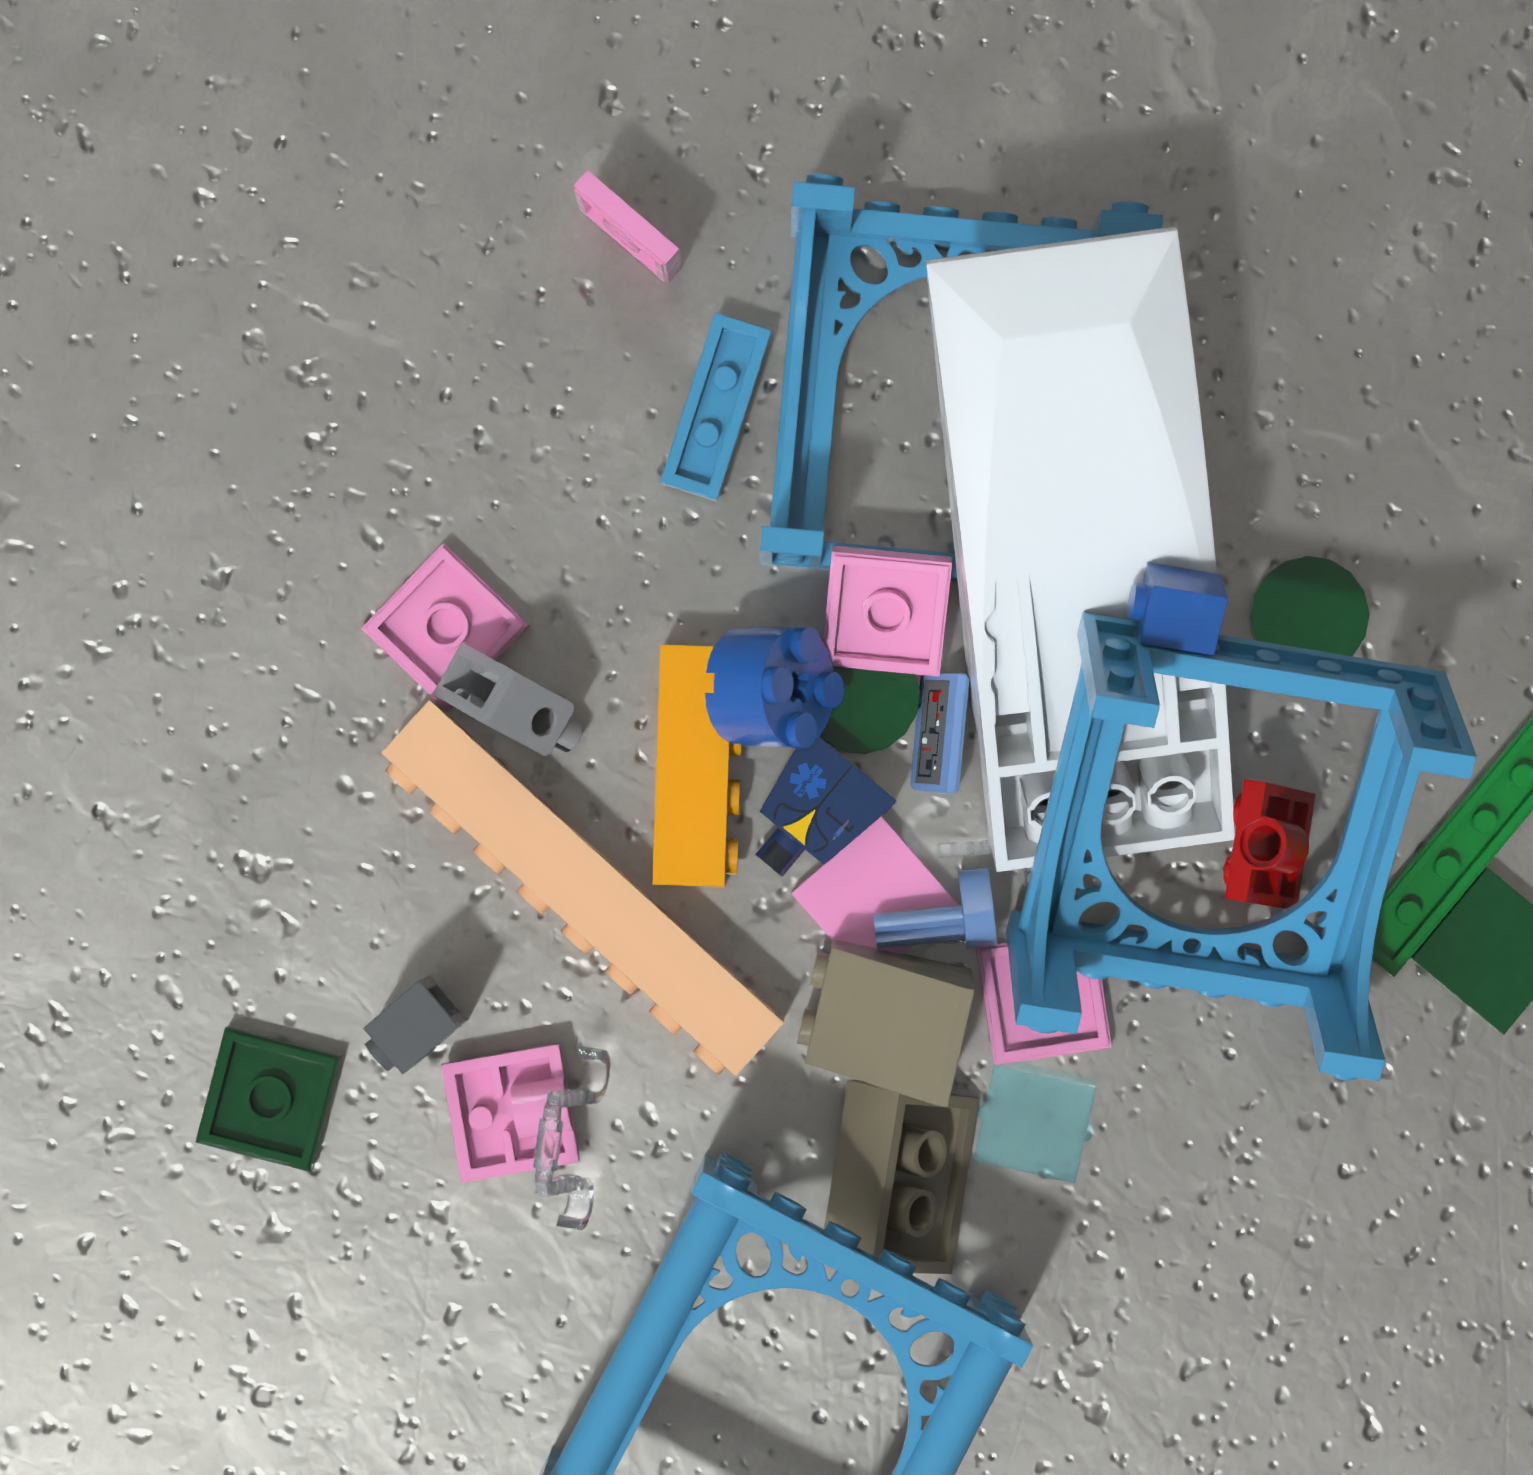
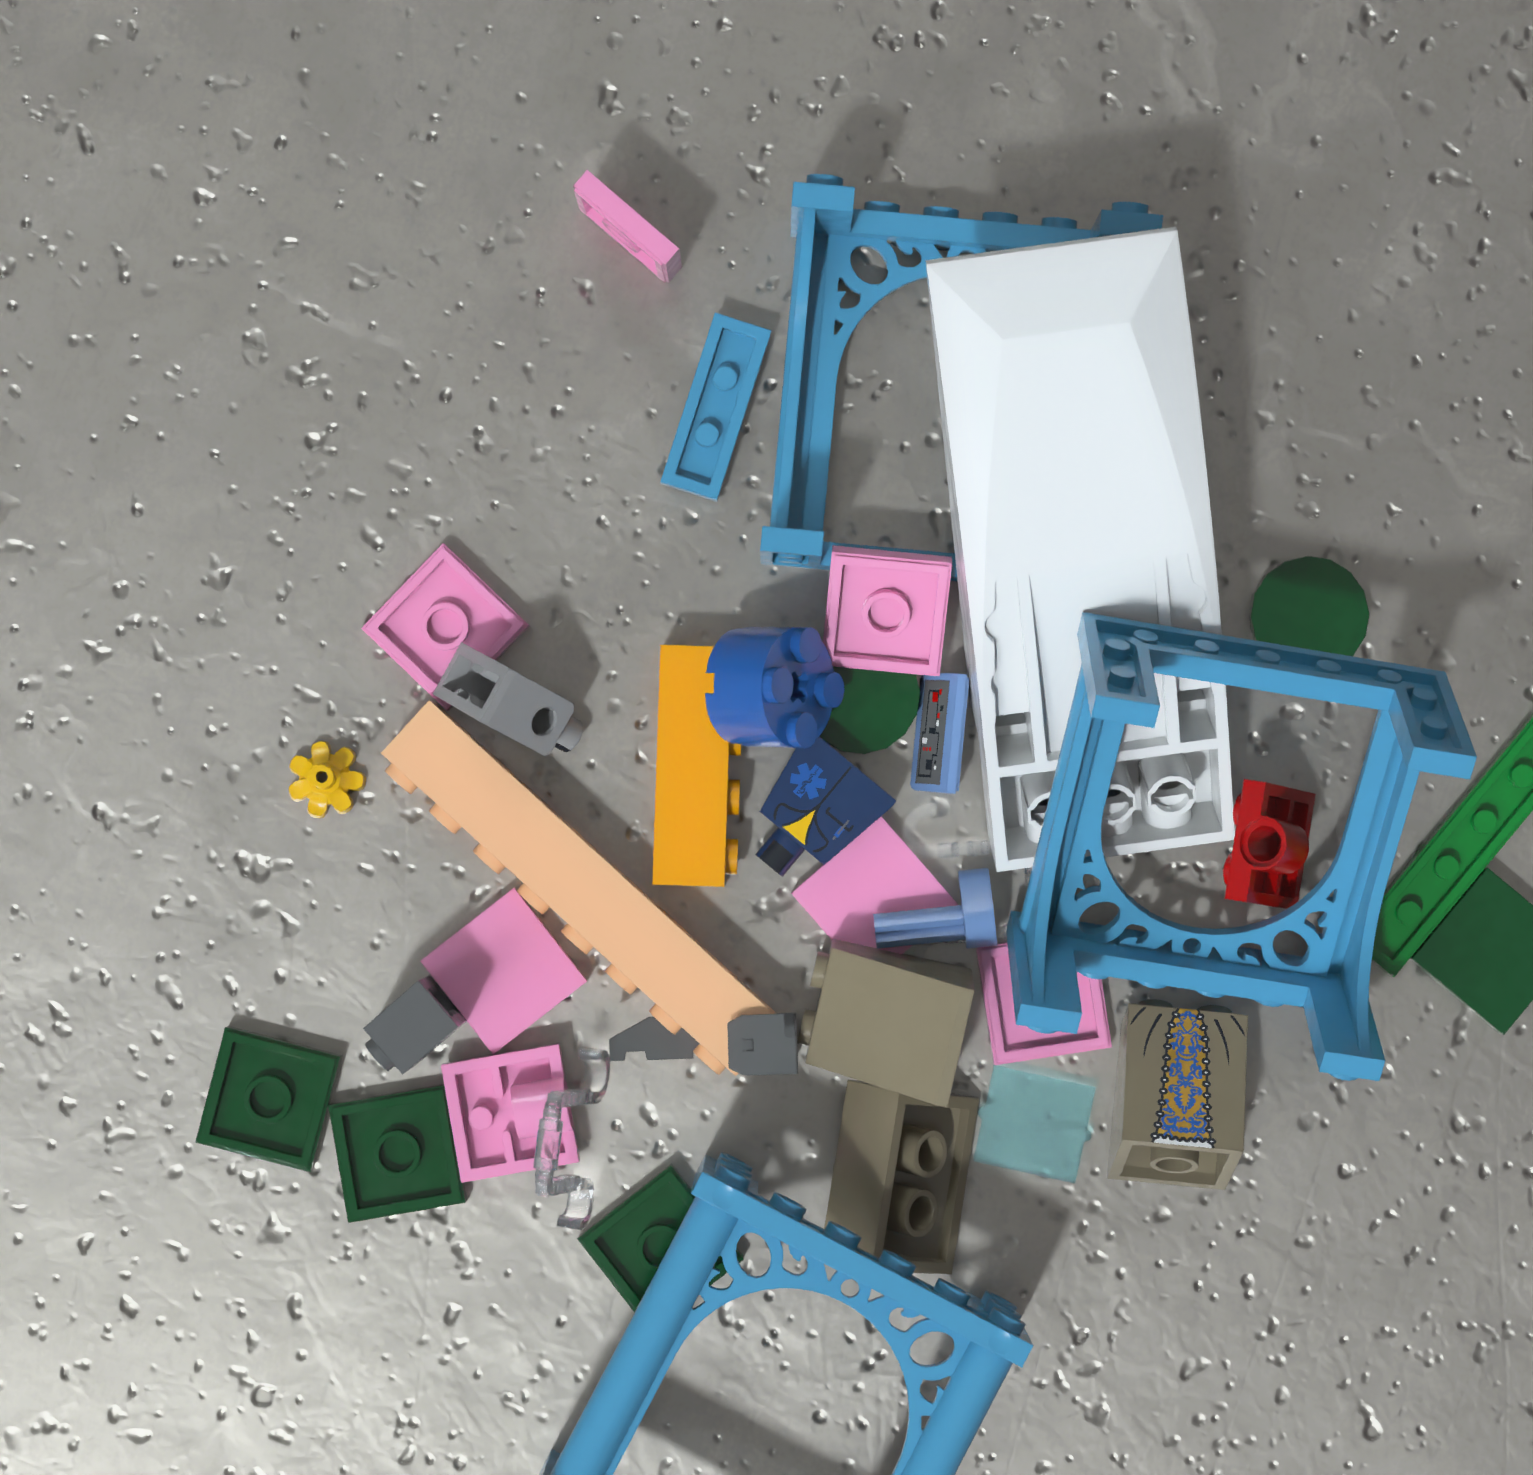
(335, 788): none -> yellow plant
(396, 1153): none -> dark green tile
(504, 970): none -> bright pink tile
(638, 1233): none -> dark green tile
(755, 1043): none -> dark grey piece
(1178, 608): blue brick -> none
(1179, 1095): none -> dark tan slope

